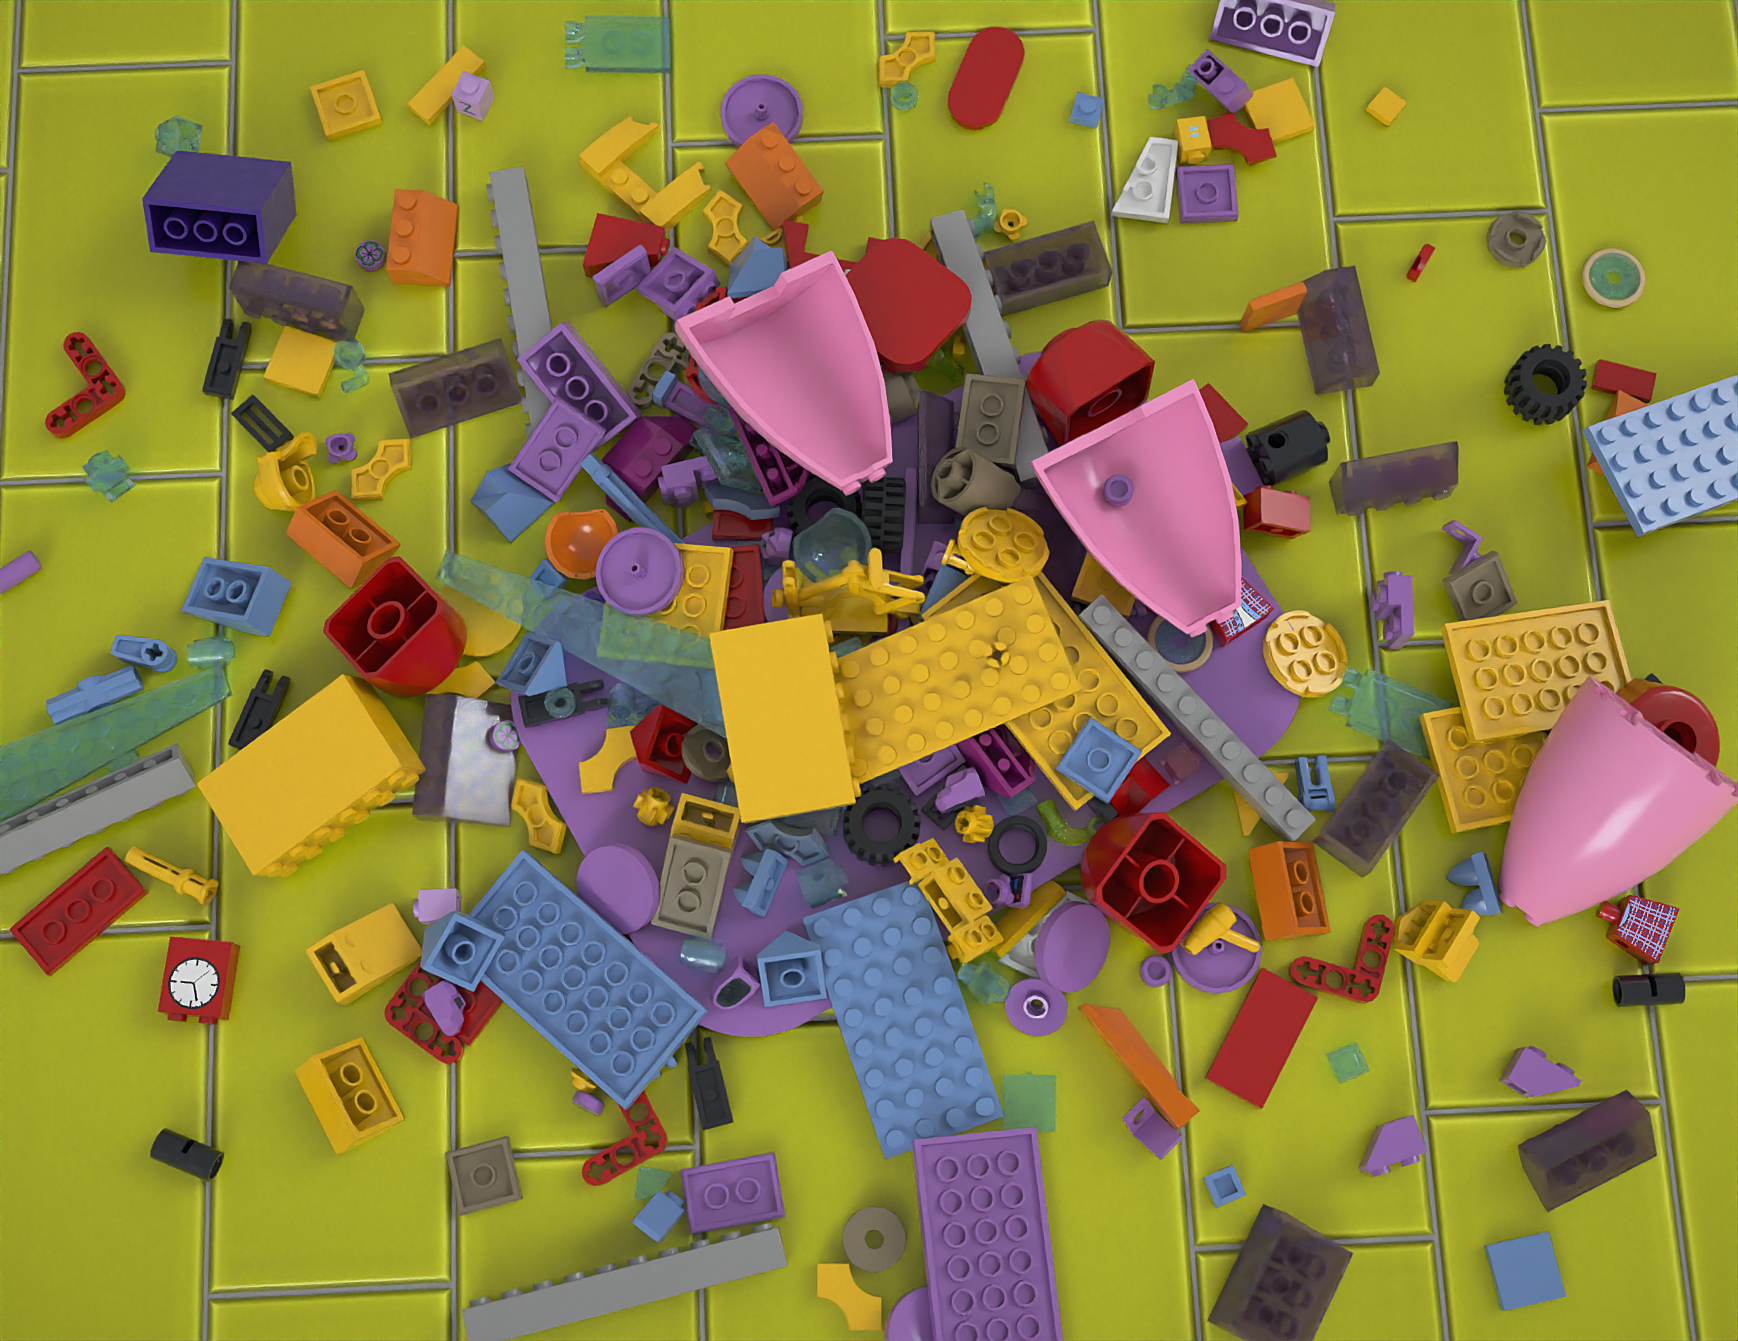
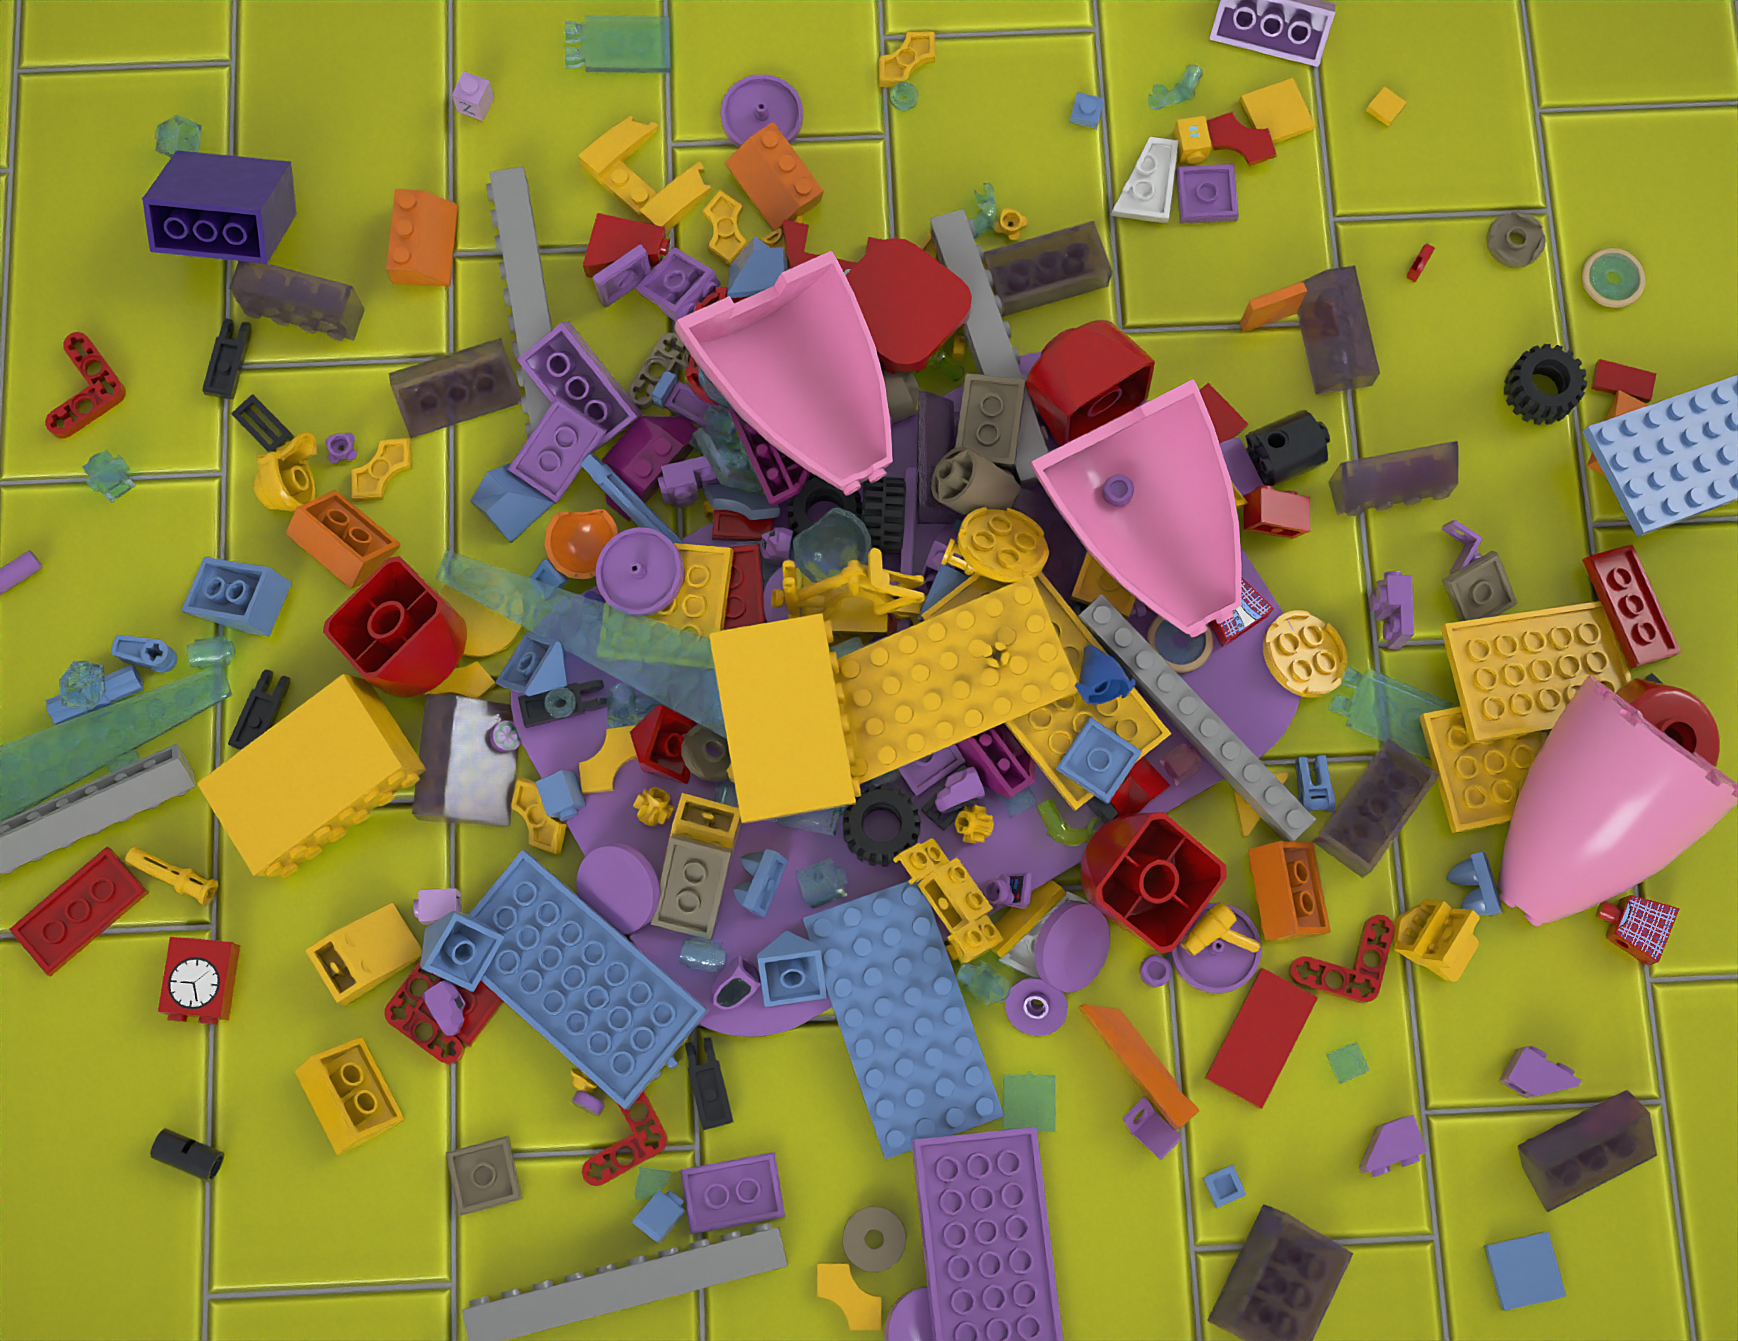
(82, 685): none -> clear light blue brick
(301, 362): yellow tile -> none
(346, 105): yellow tile -> none
(351, 355): clear light blue plate -> none
(370, 255): medium lavender tile -> none
(438, 91): yellow tile -> none
(561, 795): none -> medium blue brick
(801, 844): sand blue tile -> none
(985, 77): red tile -> none
(1026, 824): black tyre -> none
(1102, 678): none -> blue hat
(1220, 82): medium lavender slope -> none
(1631, 606): none -> red tile
(1648, 989): black pin -> none

